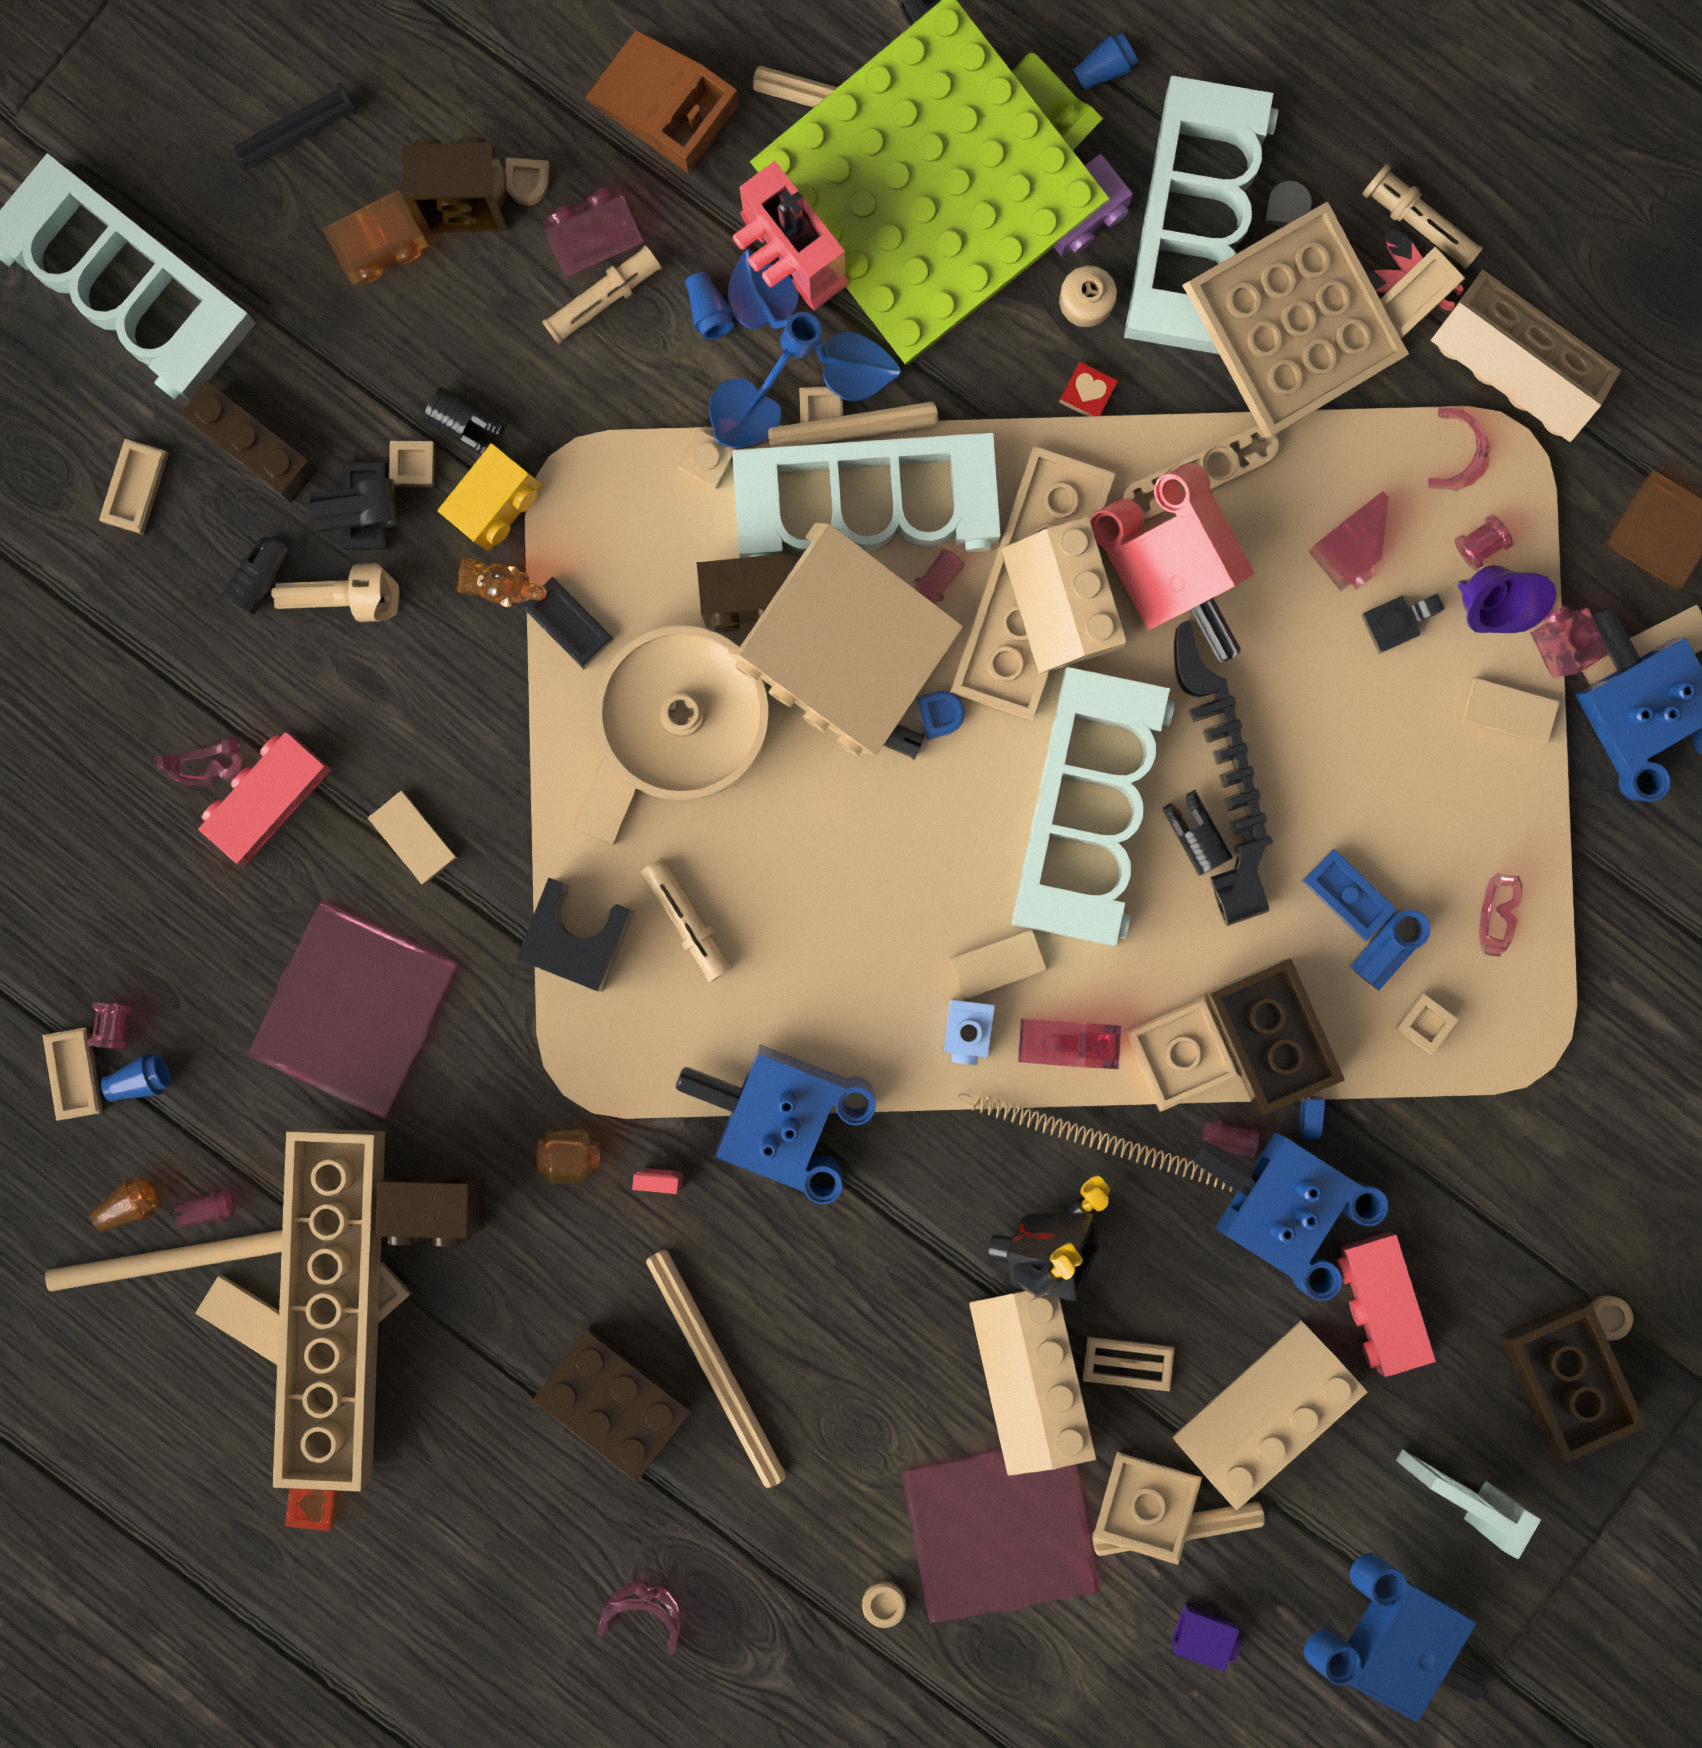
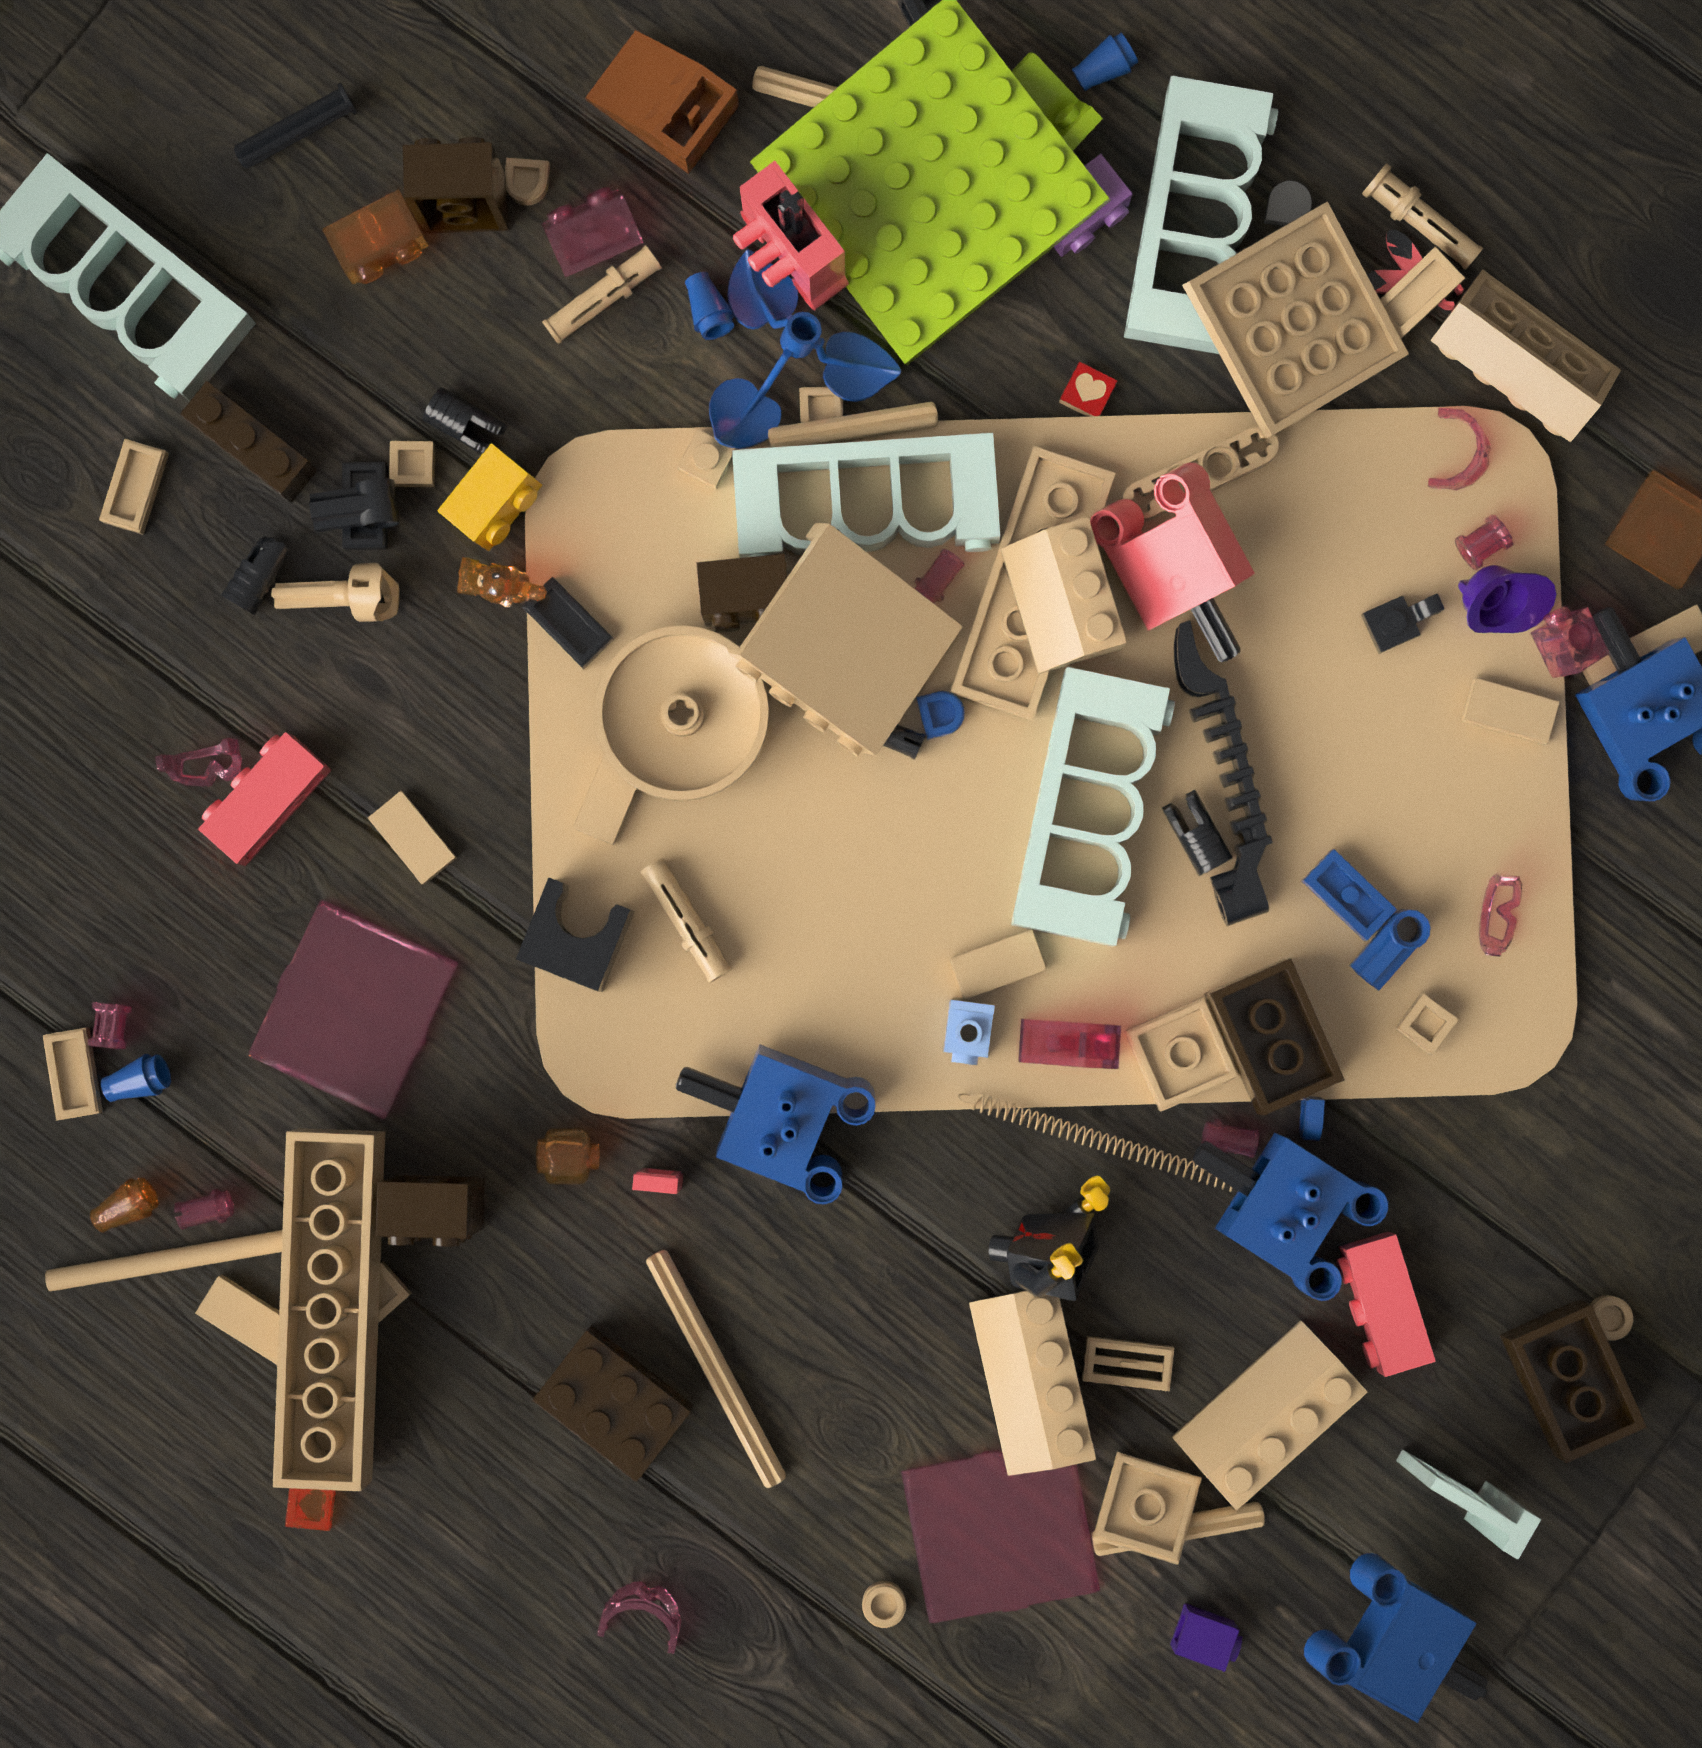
(1086, 310): tan head -> none
(1354, 545): clear pink slope -> none

